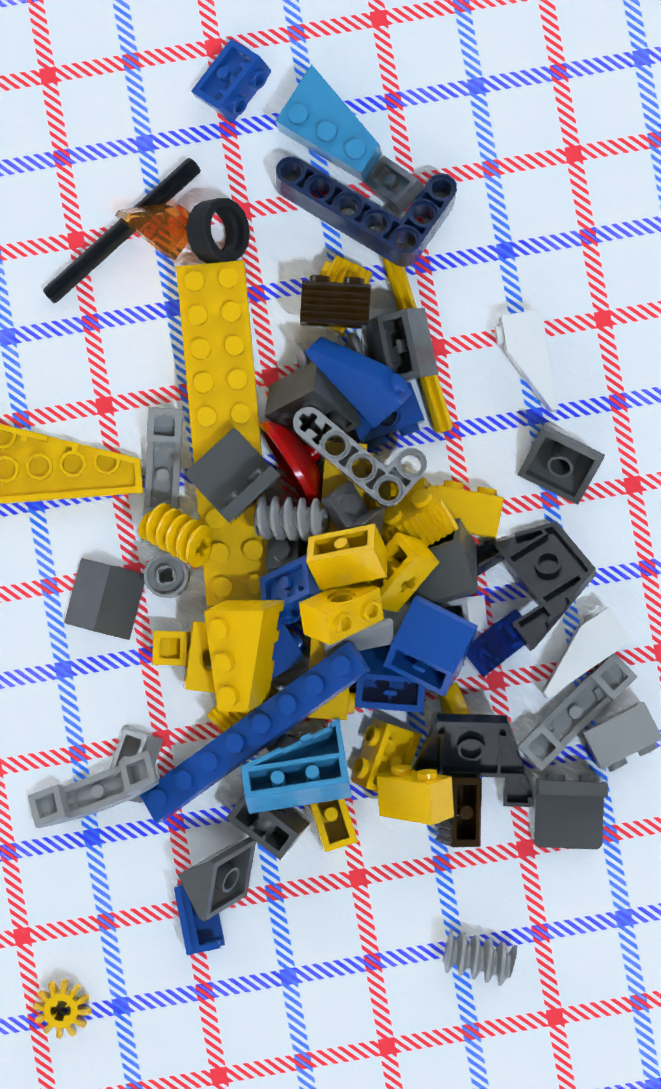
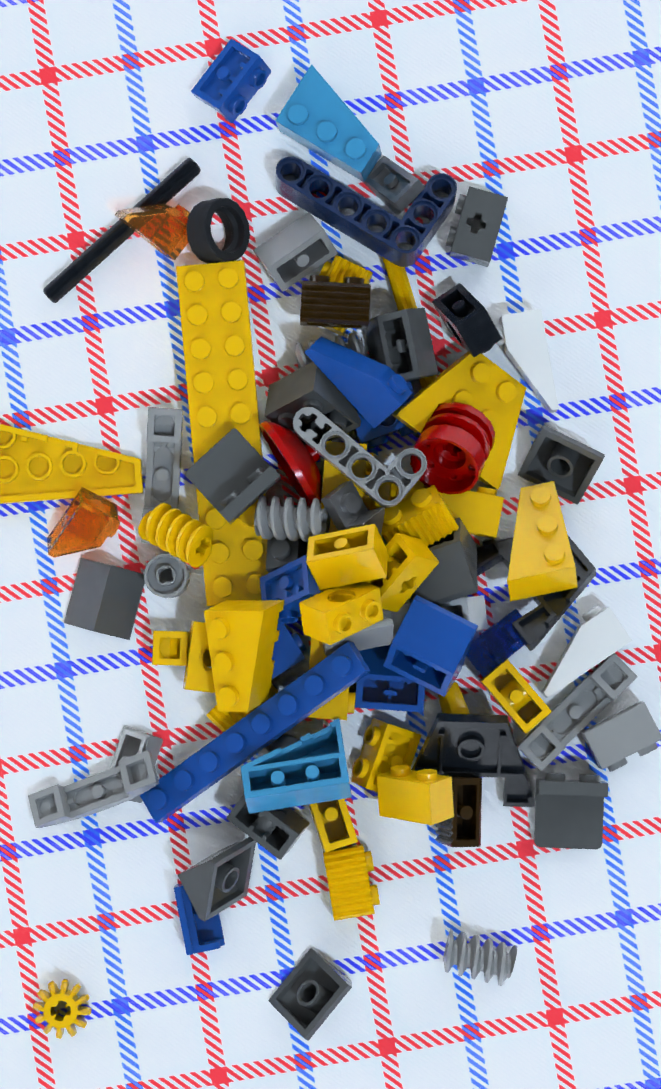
(83, 525): none -> clear orange slope
(295, 251): none -> light grey brick
(310, 993): none -> dark grey slope
(349, 882): none -> yellow brick
(455, 447): none -> red wheel
(467, 320): none -> black brick
(482, 386): none -> yellow wing
(489, 210): none -> dark grey brick
(515, 696): none -> yellow brick
(540, 547): none -> yellow wedge

